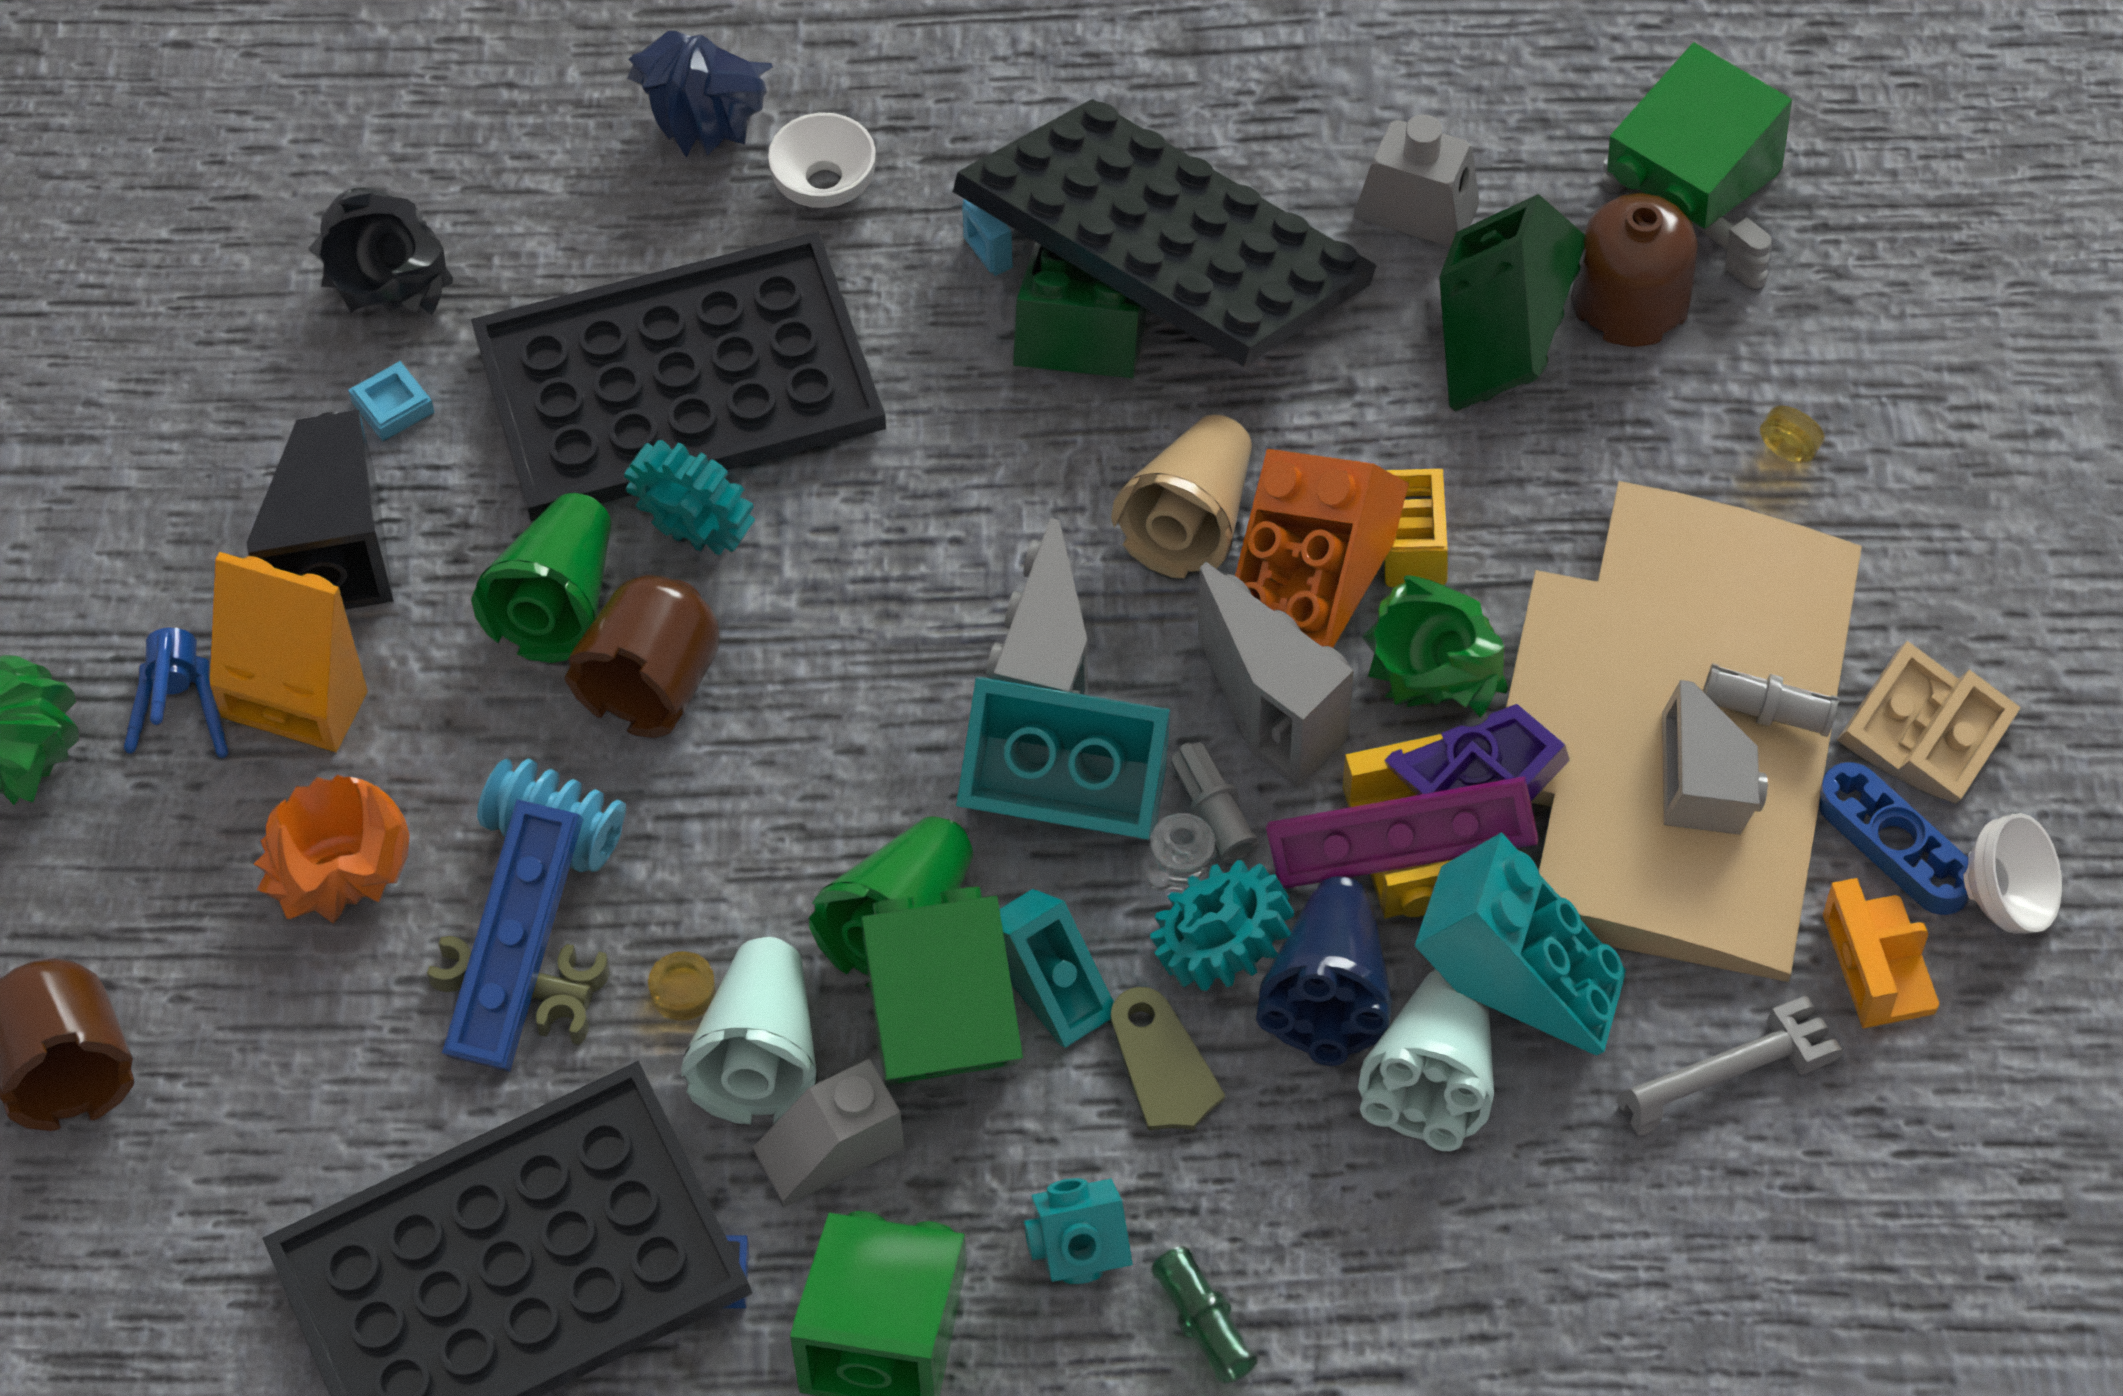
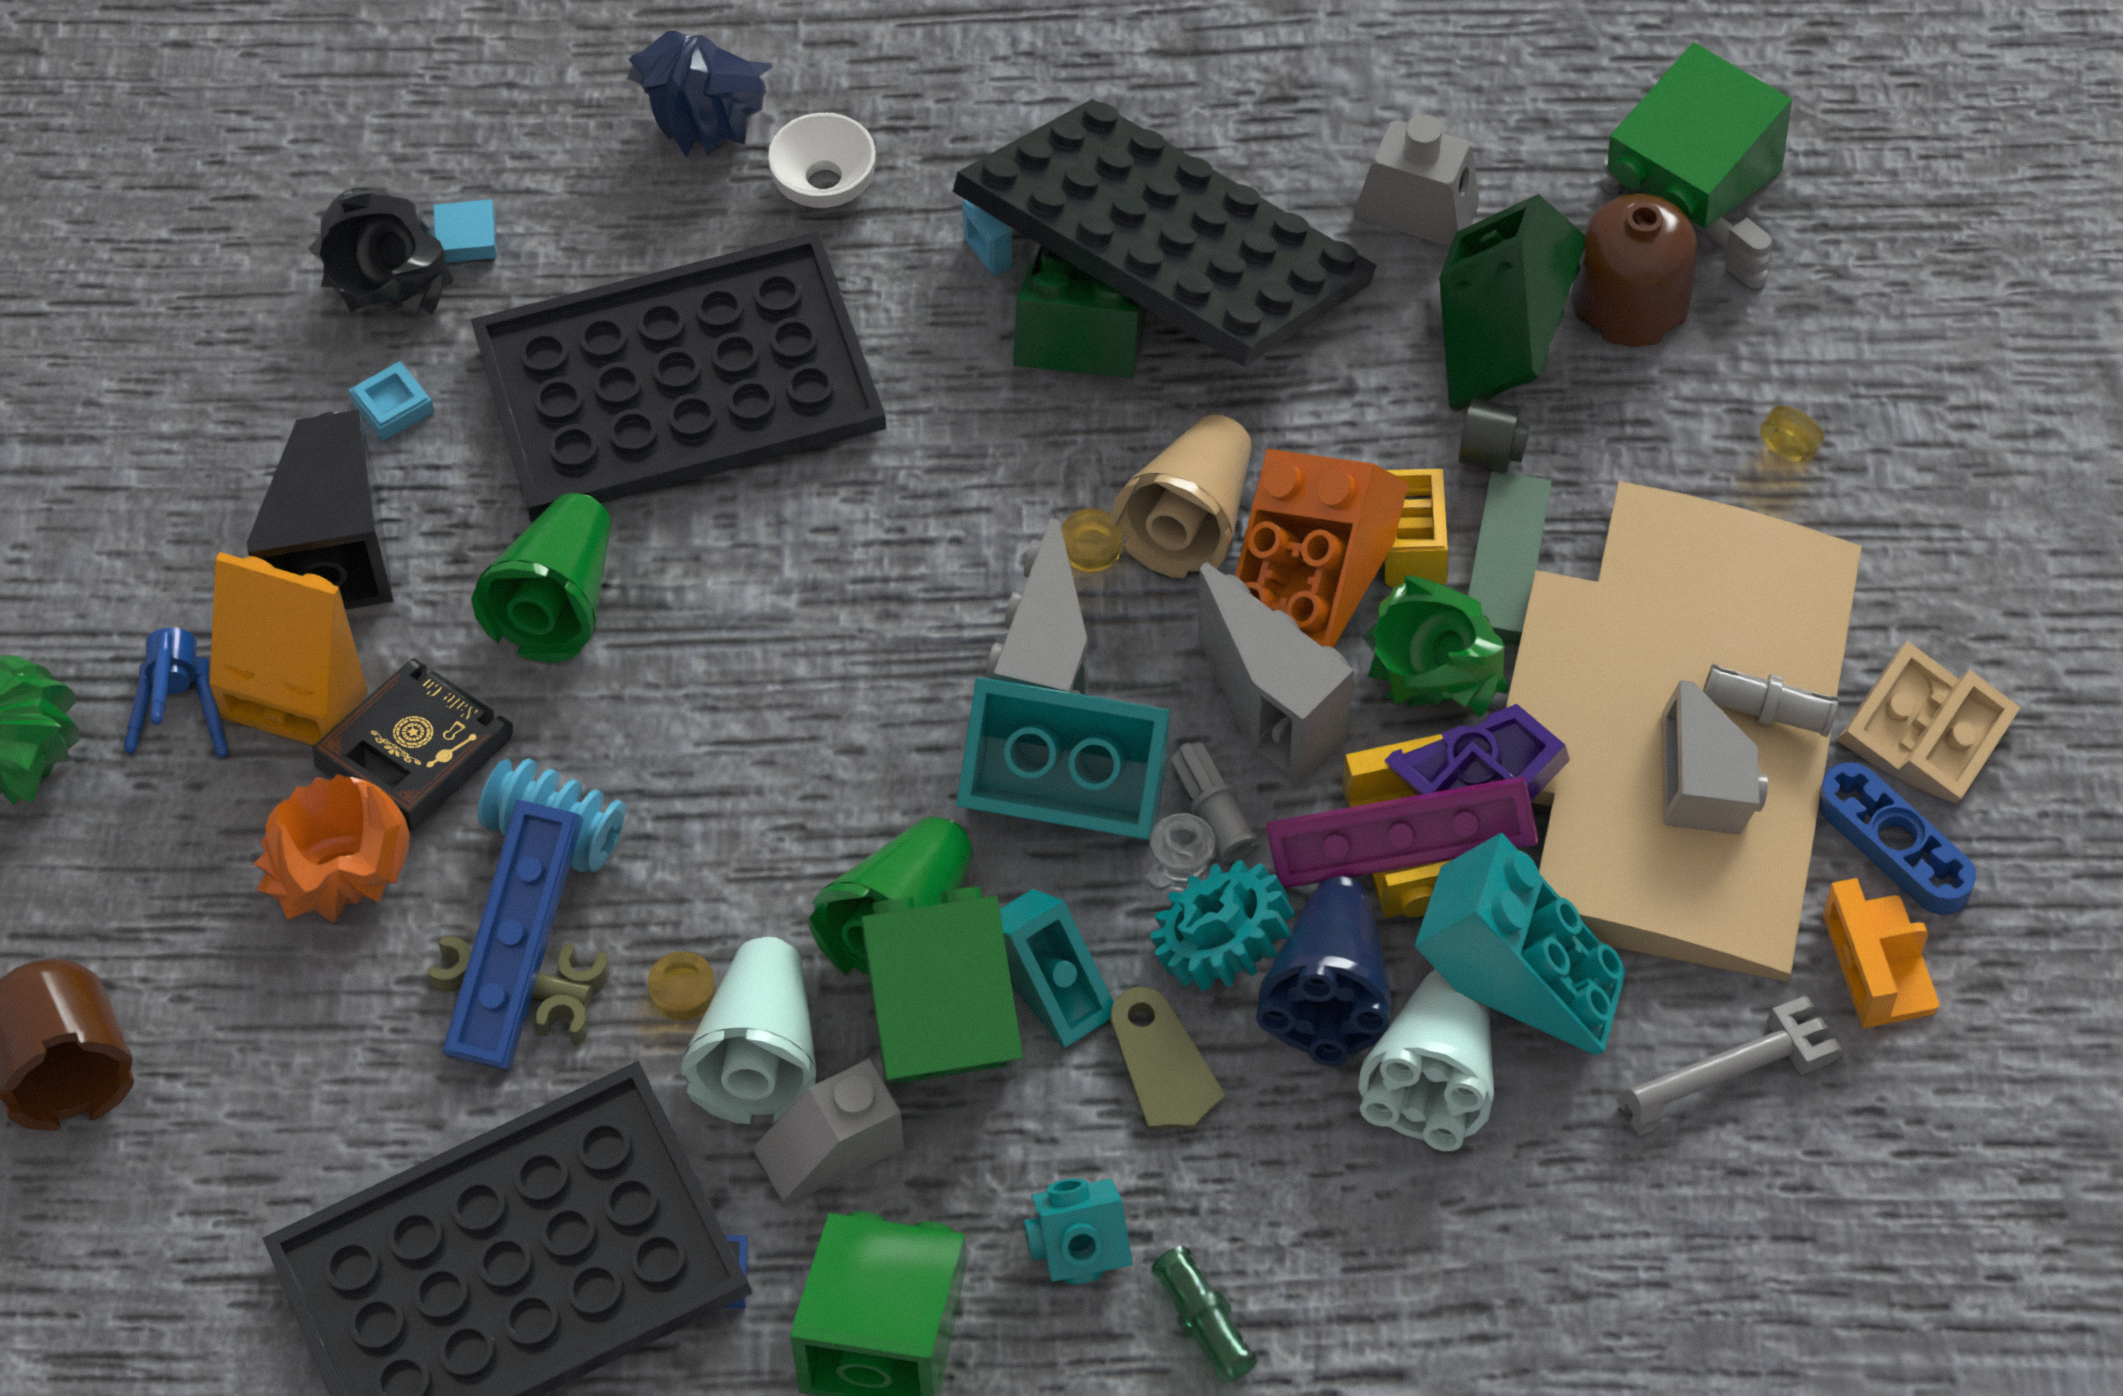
(420, 729): none -> black container
(466, 230): none -> medium azure tile
(645, 654): reddish brown cylinder -> none
(689, 497): teal gear -> none
(1092, 540): none -> clear yellow tile
(1492, 436): none -> pearl dark grey plate
(1509, 550): none -> sand green tile
(2015, 874): white piece -> none

